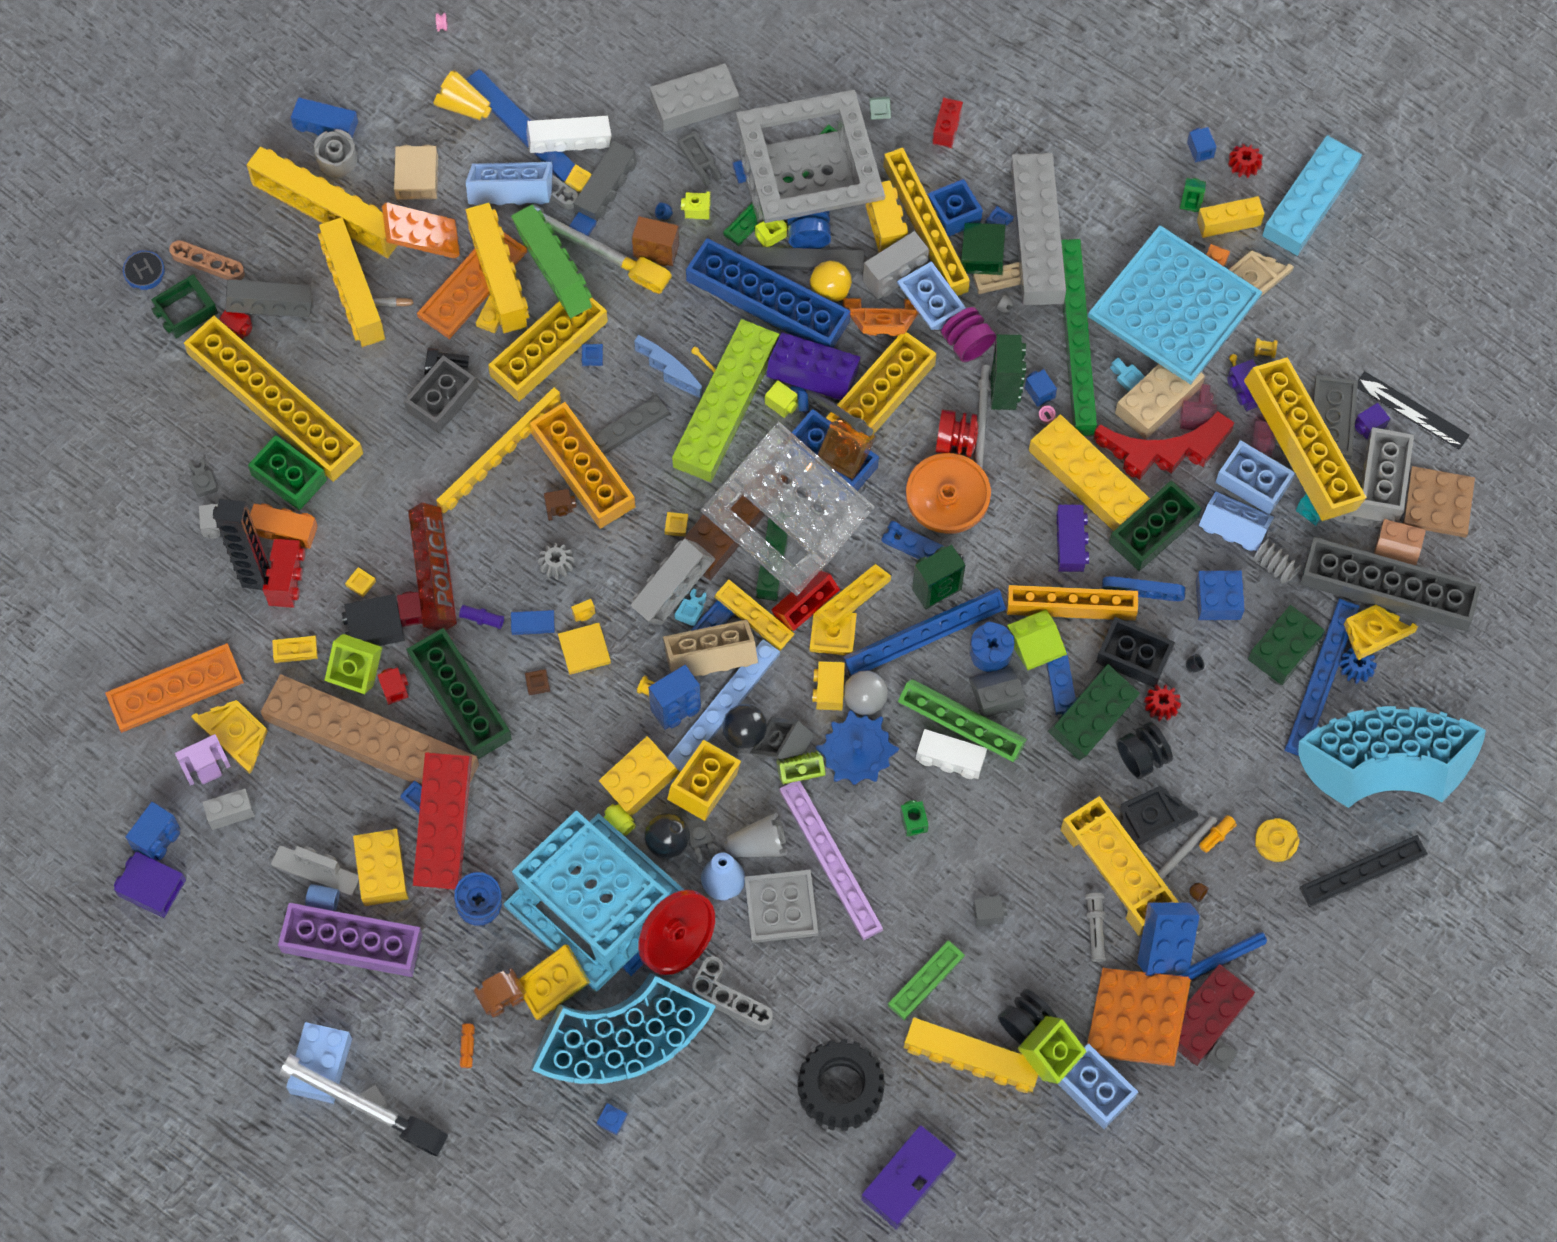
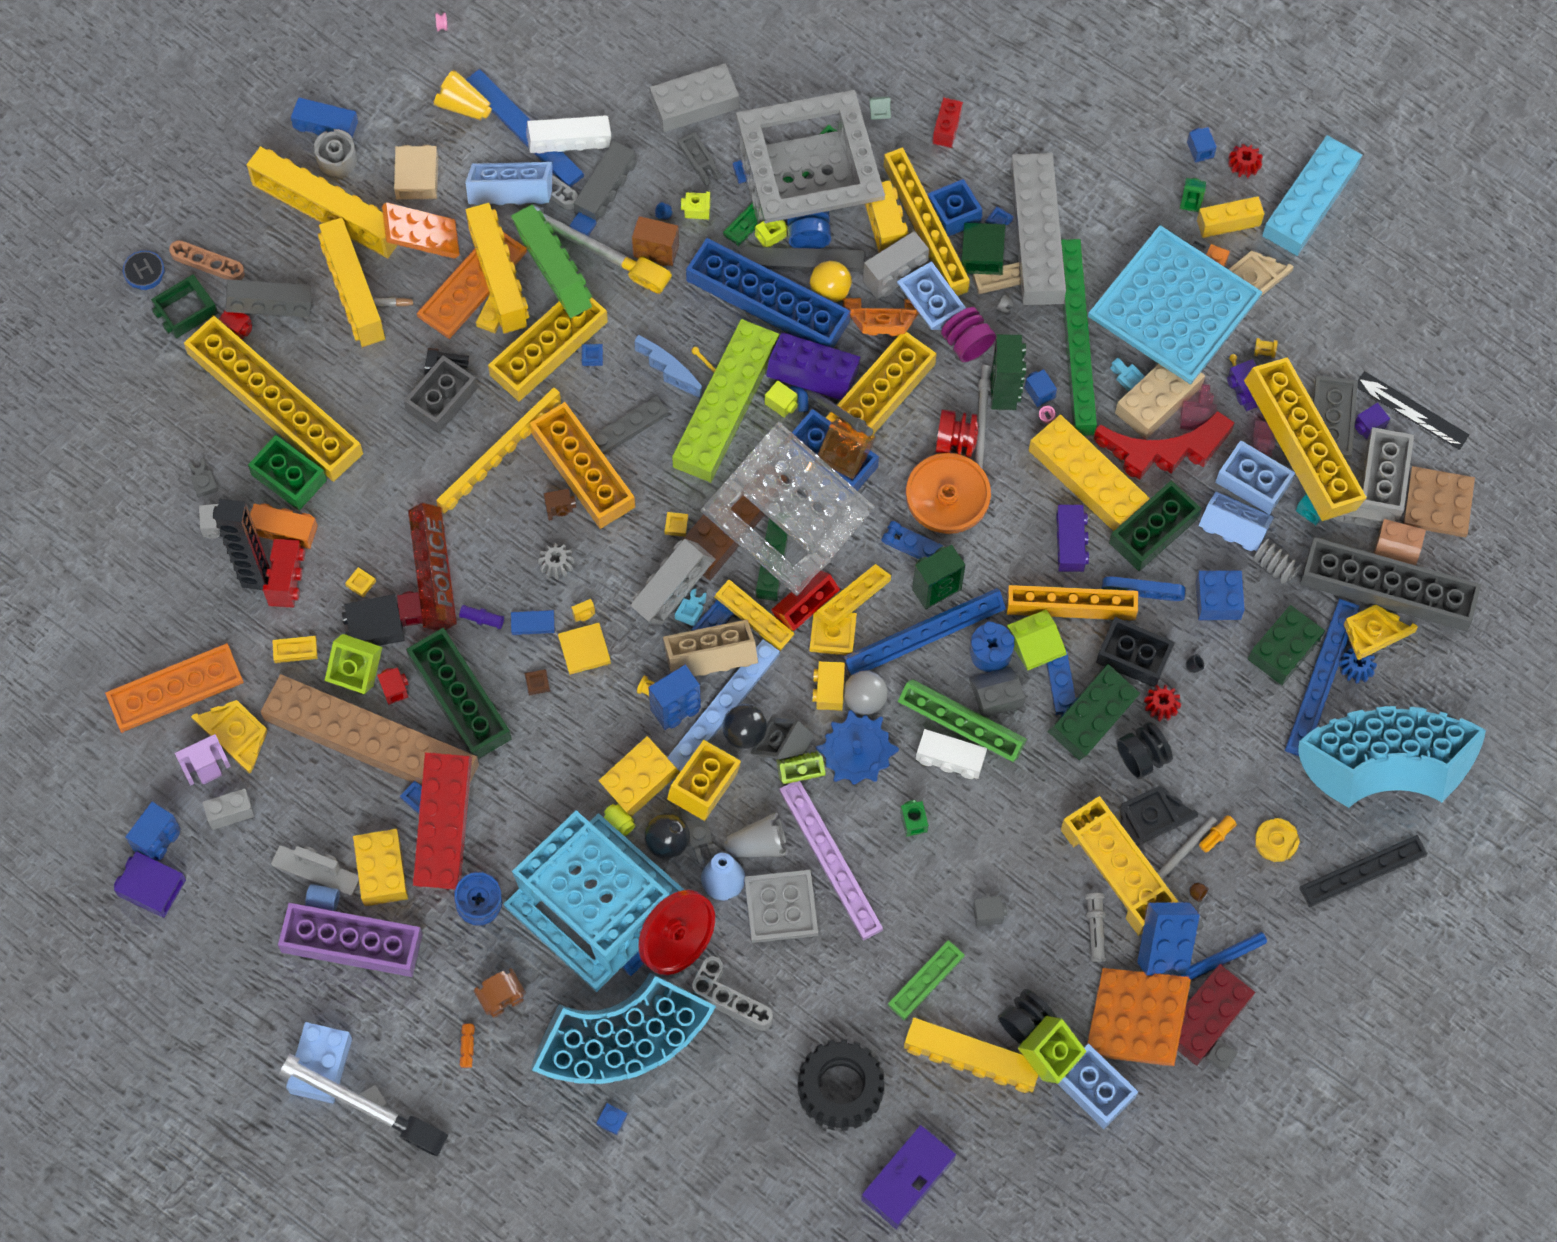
(553, 982): yellow tile -> none
(578, 178): yellow plate -> none

